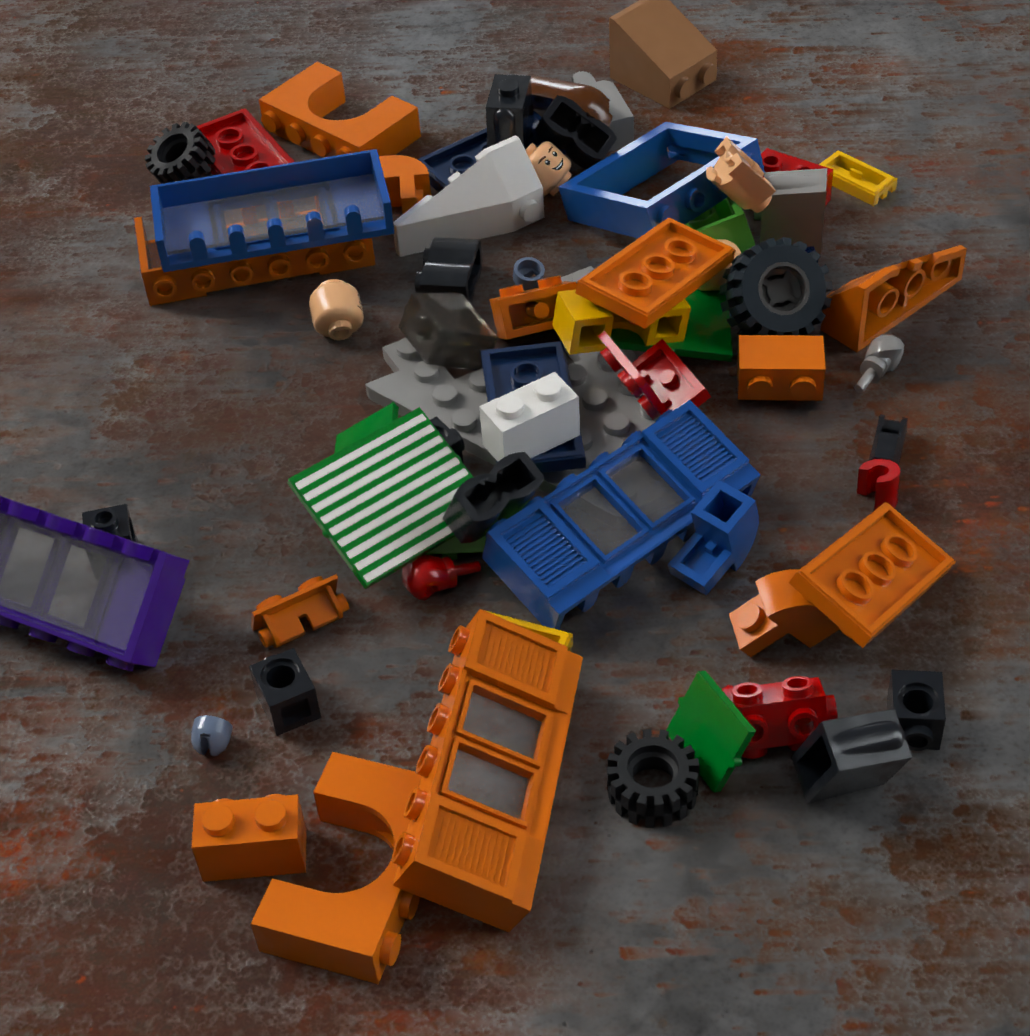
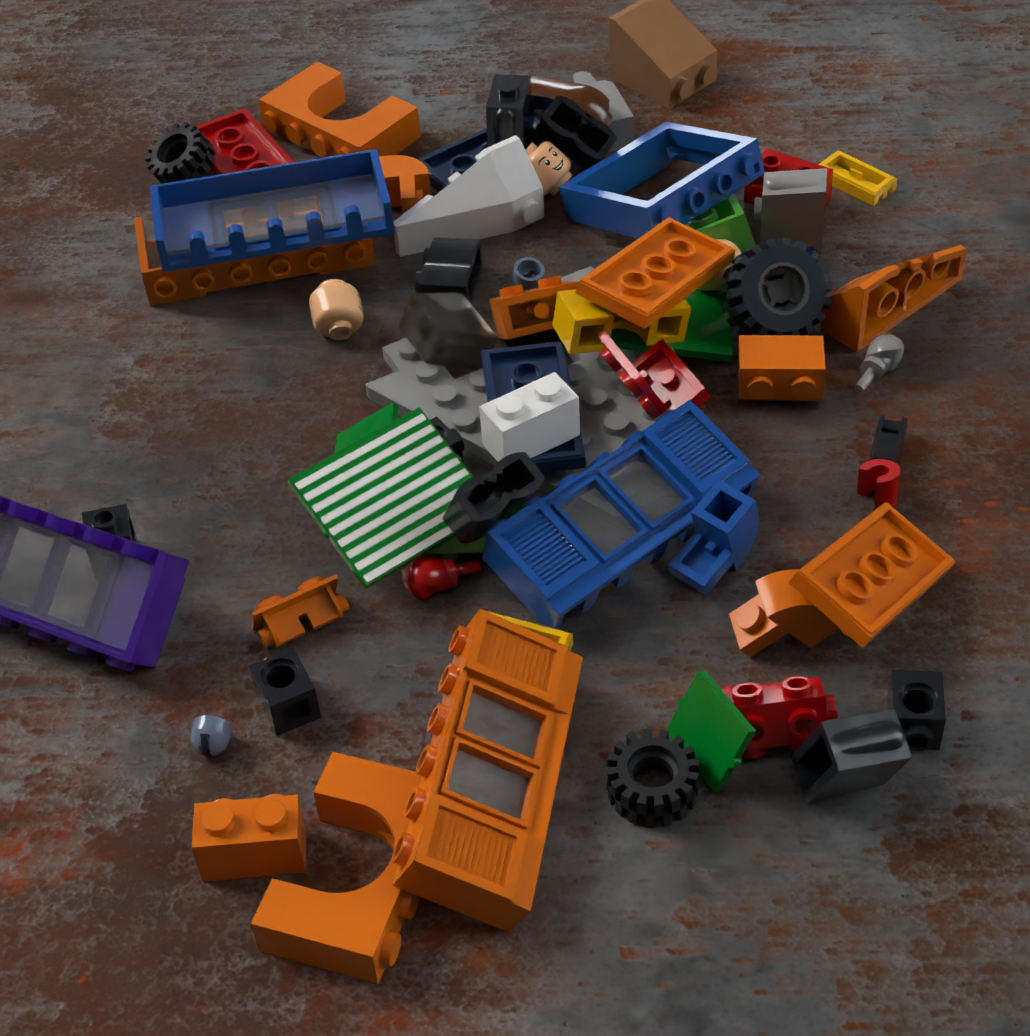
(740, 177): light nougat cylinder -> none

